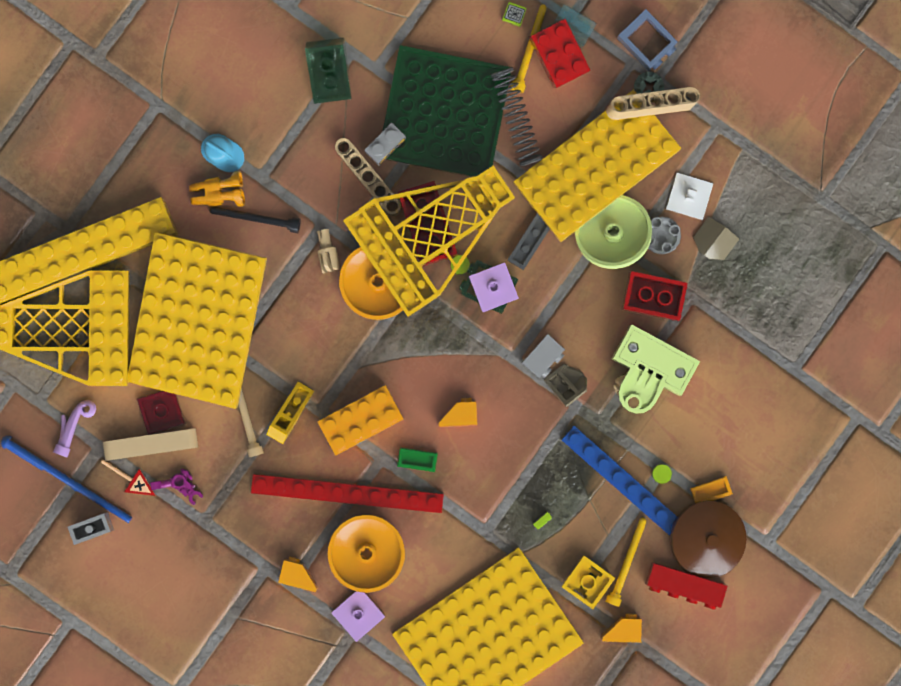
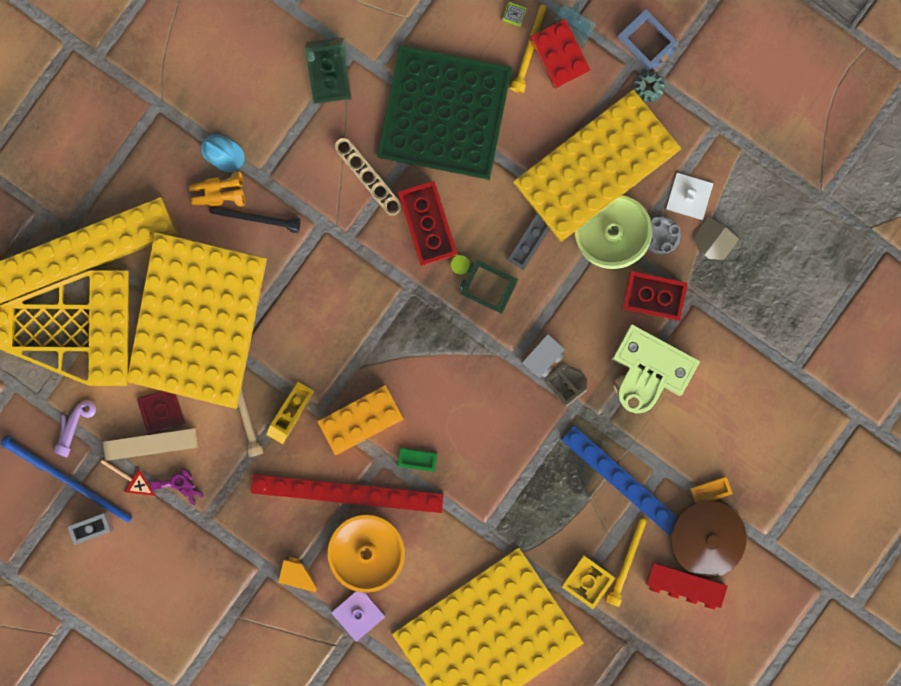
(327, 253): tan arm -> none
(365, 289): light orange dish -> none
(385, 144): light grey brick -> none
(393, 257): yellow wing -> none
(461, 414): light orange slope -> none
(493, 287): lavender plate -> none
(536, 157): dark grey piece -> none
(542, 520): lime tile -> none
(624, 630): light orange slope -> none
(645, 107): tan beam -> none
(662, 474): lime tile -> none

